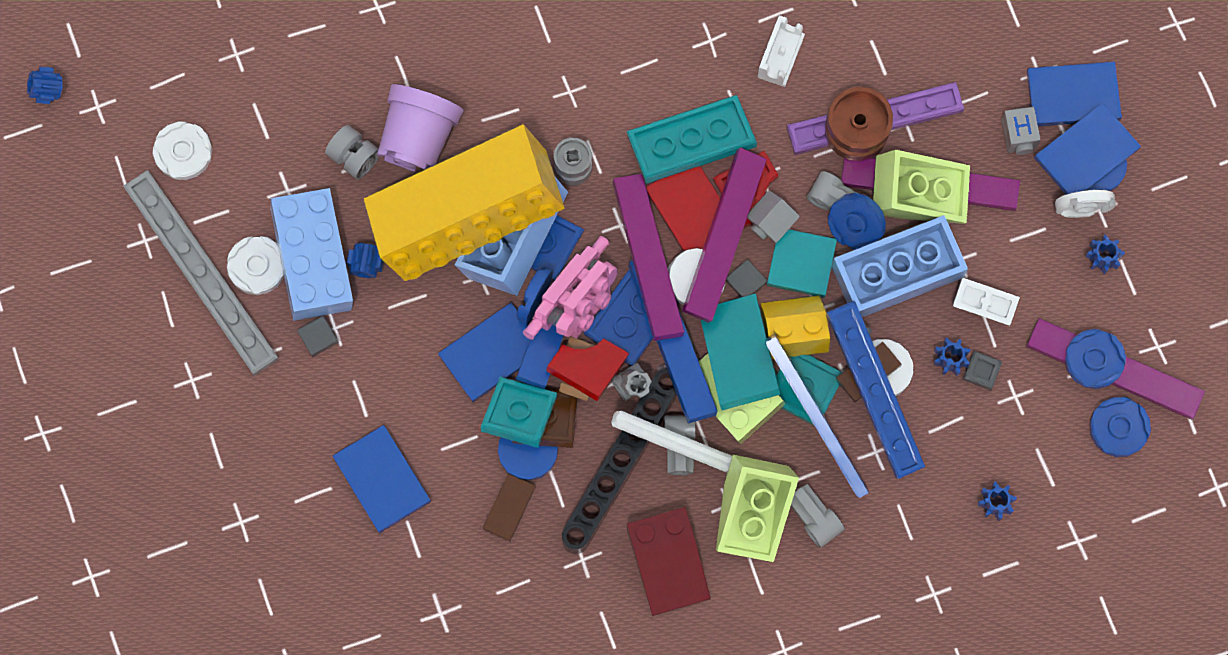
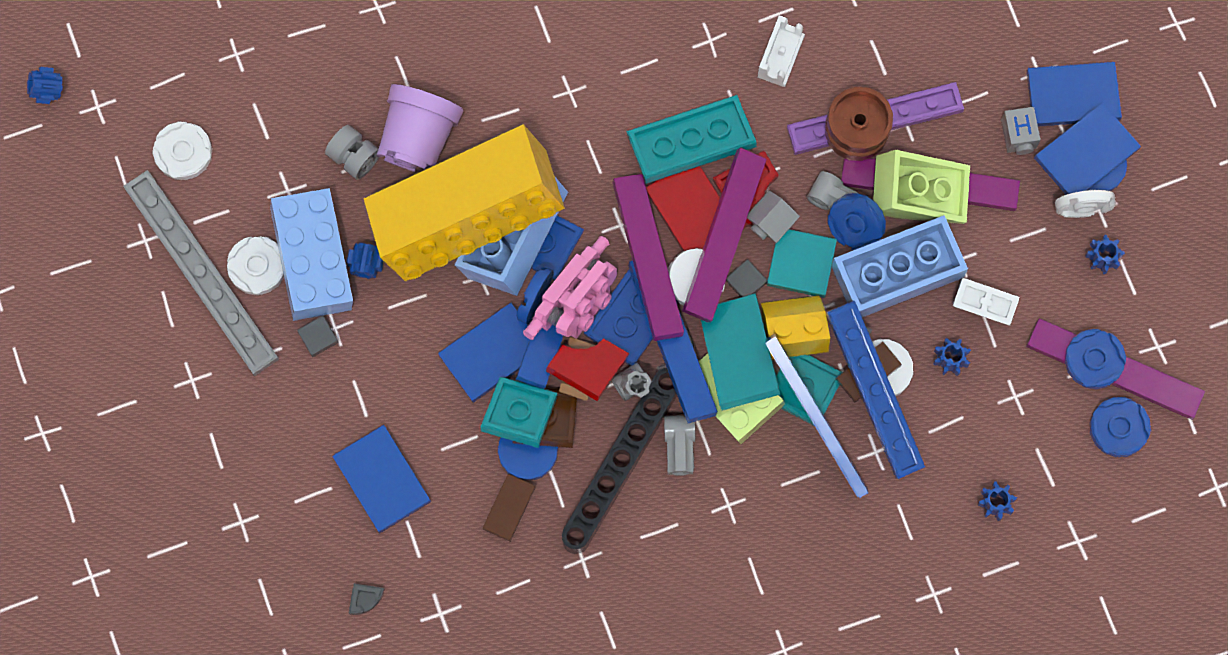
(364, 598): none -> dark grey tile
(573, 161): light grey wheel -> none
(668, 561): dark red slope -> none
(671, 440): white axle -> none
(755, 507): yellowish green slope -> none
(819, 522): light grey piece -> none
(982, 370): dark grey tile -> none

